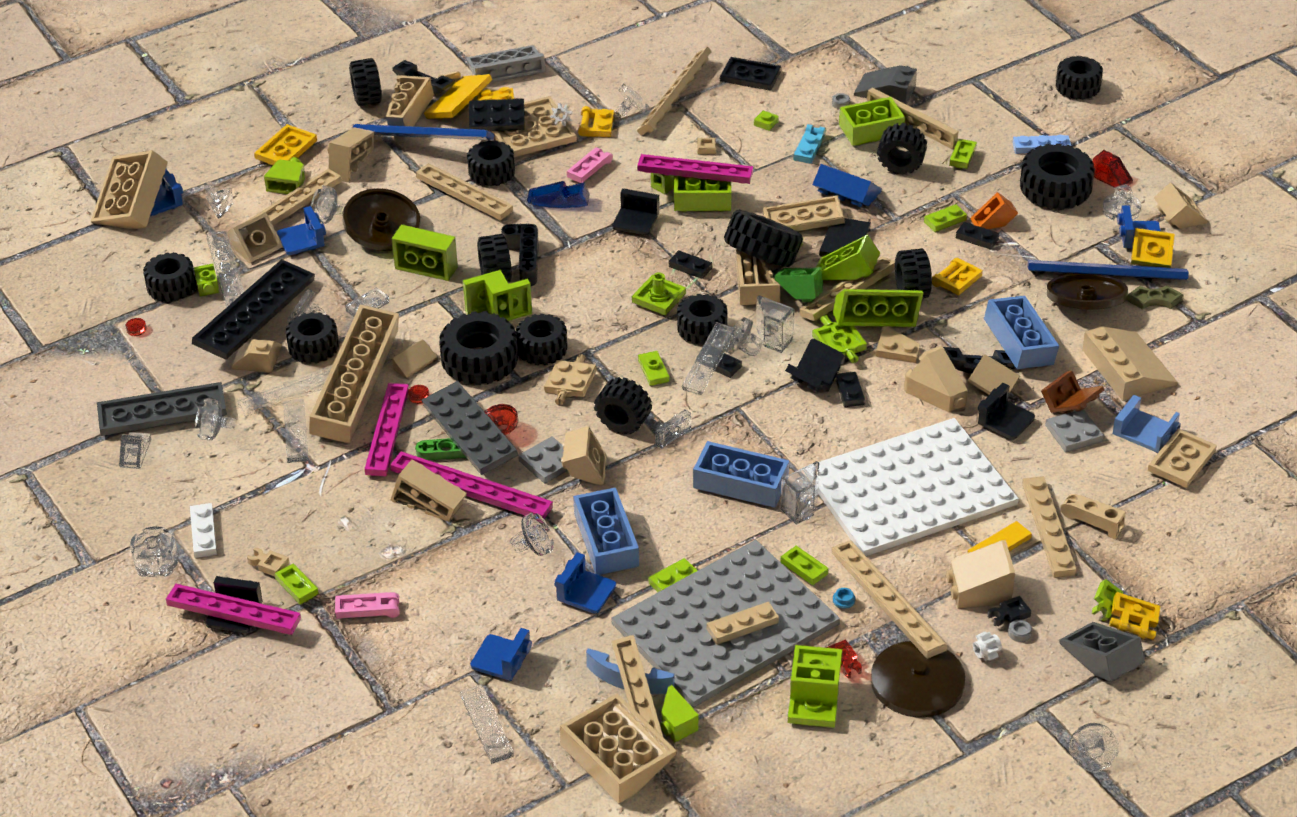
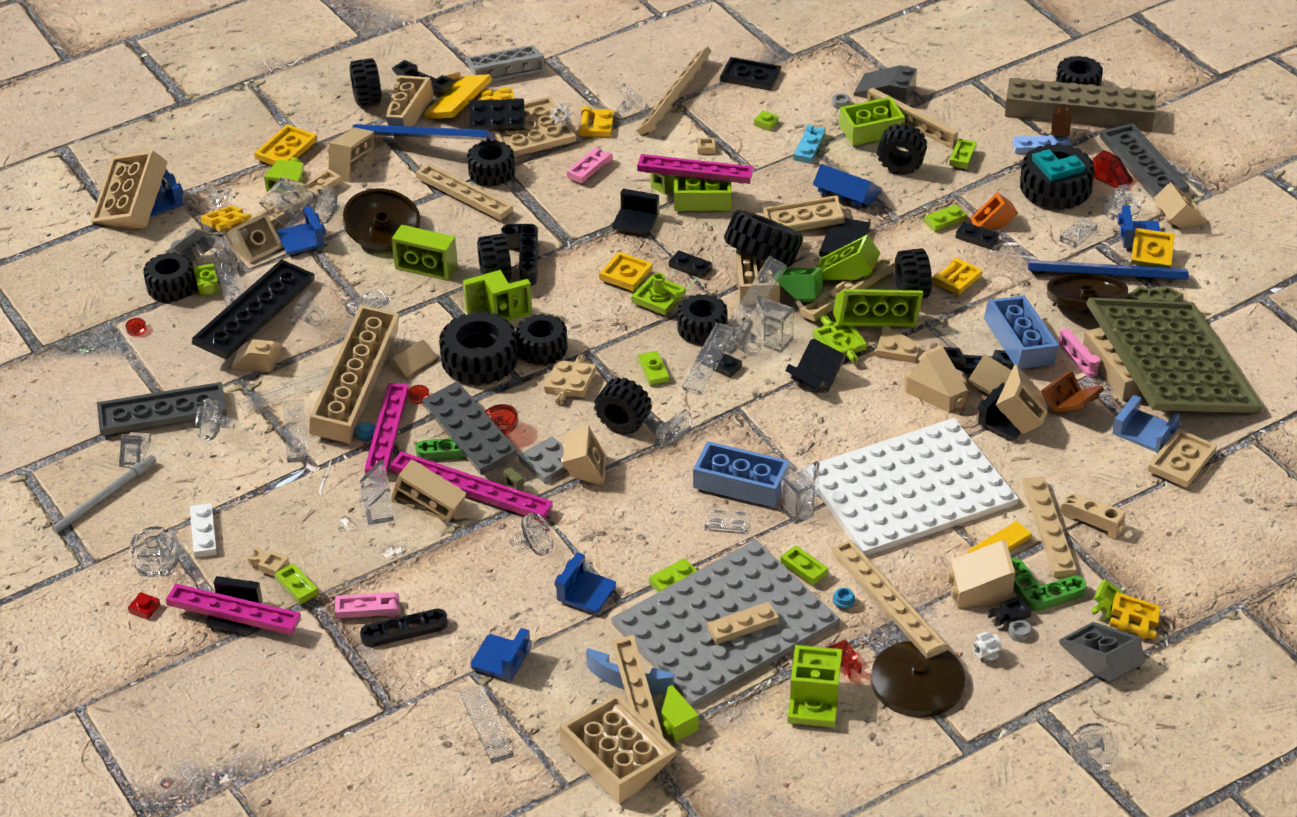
(135, 471): none -> light grey bar
(144, 605): none -> red plate
(193, 243): none -> light grey hinge
(225, 218): none -> yellow plate
(287, 201): none -> clear slope
(312, 337): black tyre -> none
(365, 431): none -> dark azure plate
(376, 496): none -> clear slope
(405, 631): none -> black beam
(513, 479): none -> olive plate
(559, 195): clear blue slope -> none
(606, 531): medium blue brick -> none
(625, 271): none -> yellow plate
(727, 521): none -> clear plate
(762, 286): none -> clear tile
(850, 389): black plate -> none
(1022, 402): none -> tan slope
(1038, 596): none -> bright green beam
(1056, 168): none -> teal plate
(1061, 122): none -> reddish brown brick
(1074, 430): light grey plate -> none
(1078, 232): none -> clear plate
(1079, 353): none -> bright pink plate
(1089, 103): none -> dark tan brick
(1142, 159): none -> dark grey plate
(1174, 356): none -> olive plate

